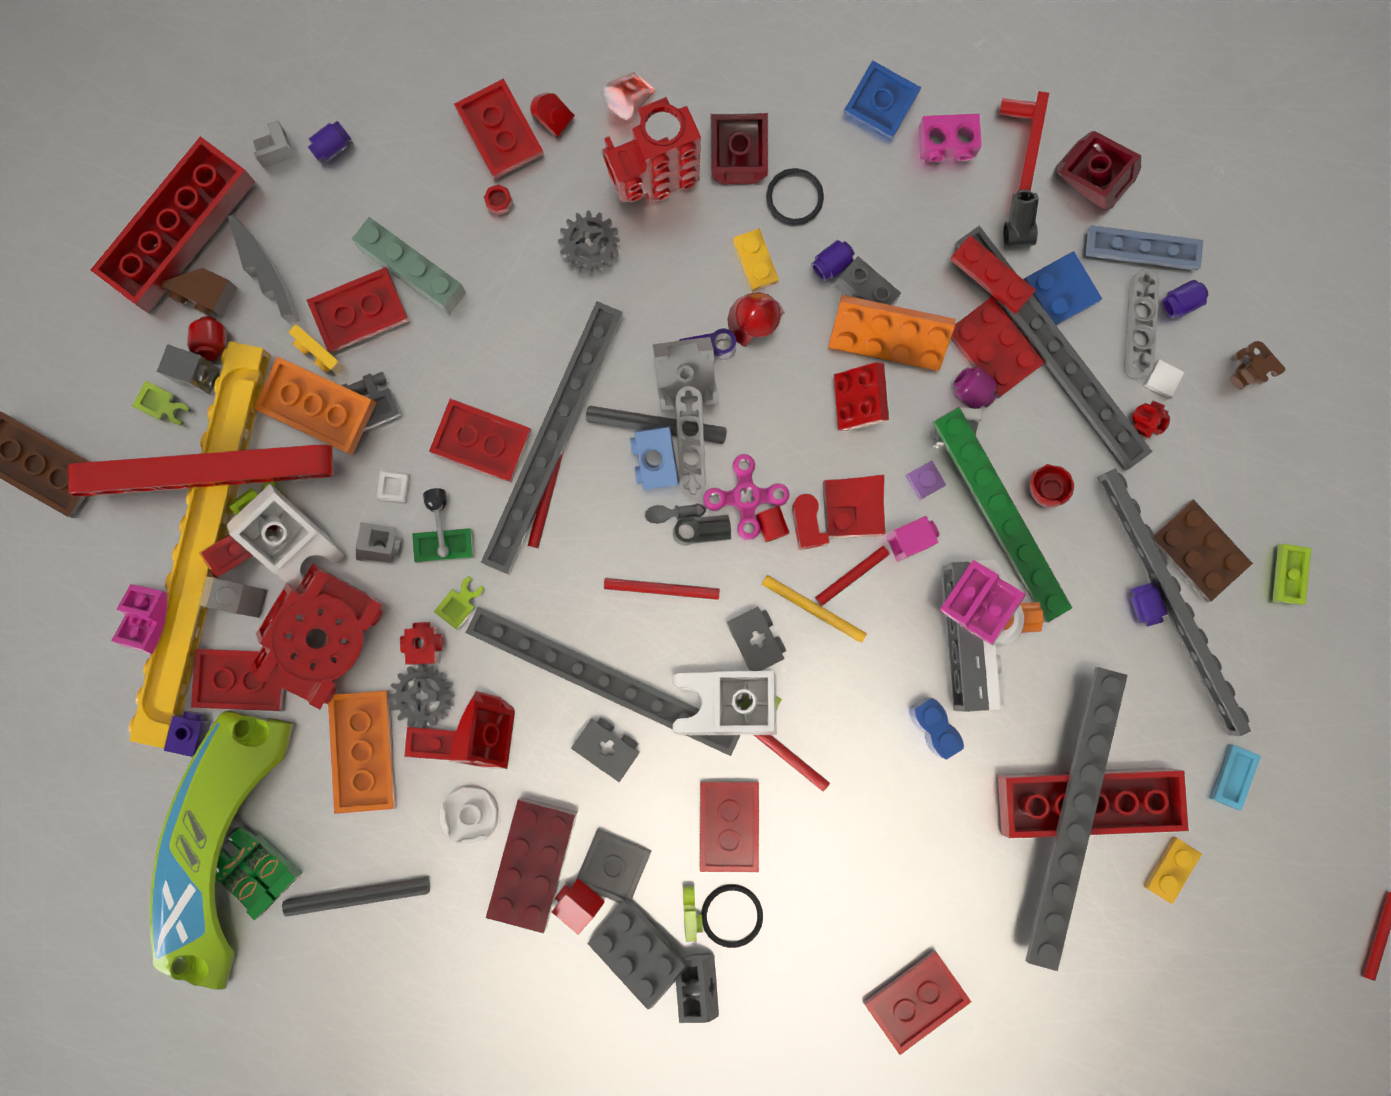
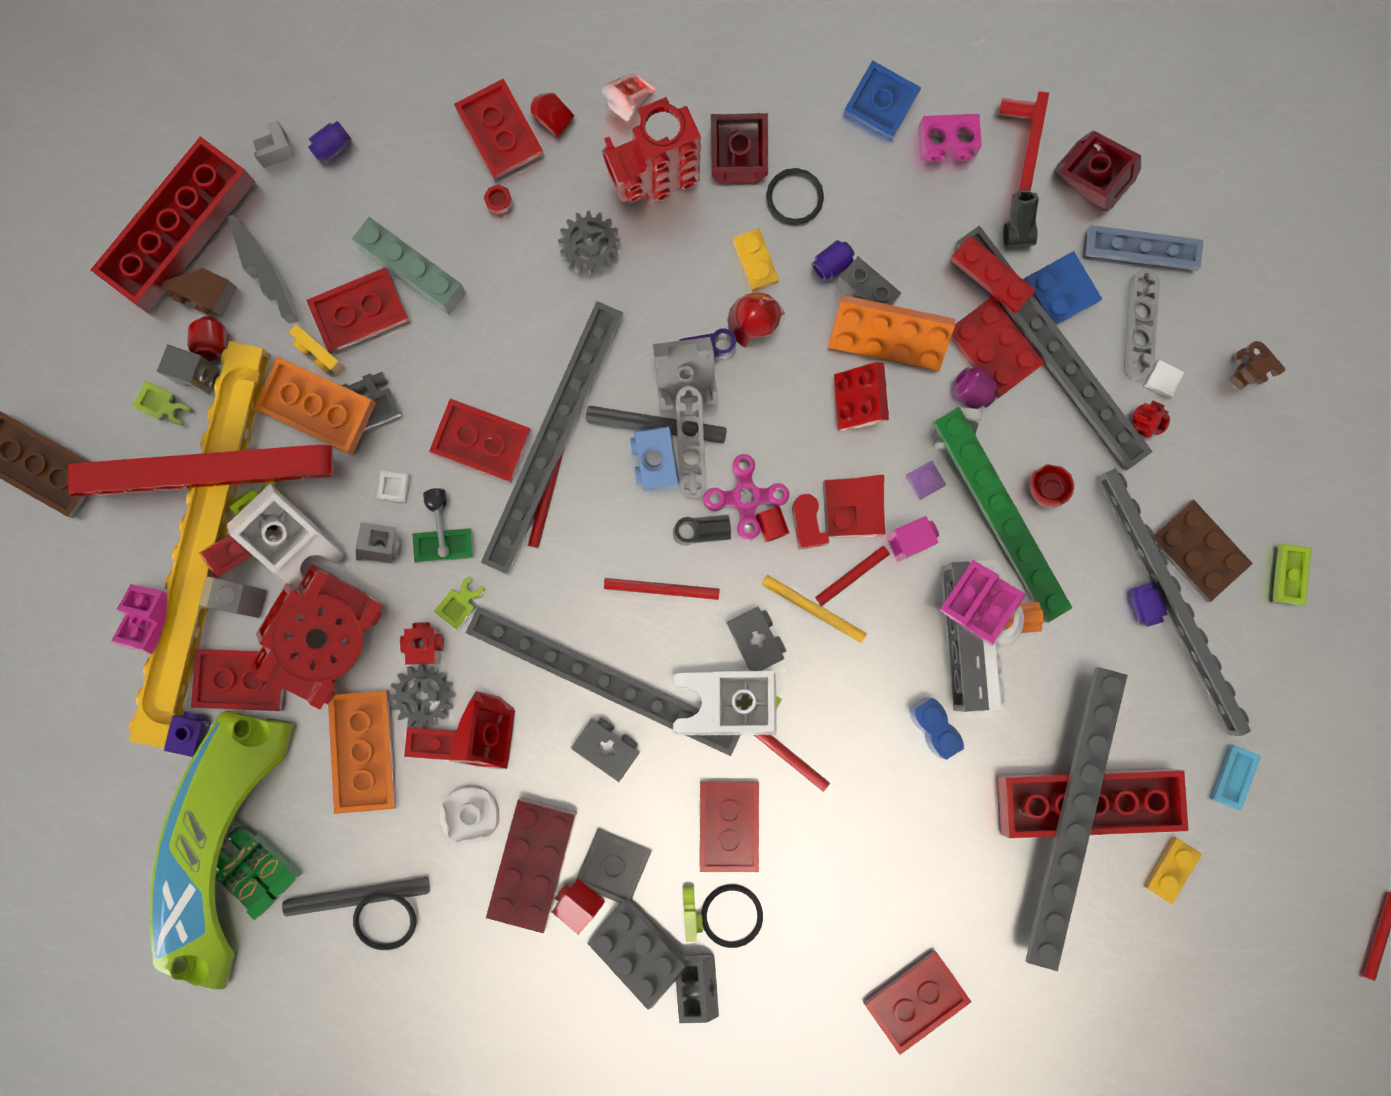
(389, 895): none -> black tyre
(660, 513): dark grey piece -> none
(1185, 299): dark purple brick -> none

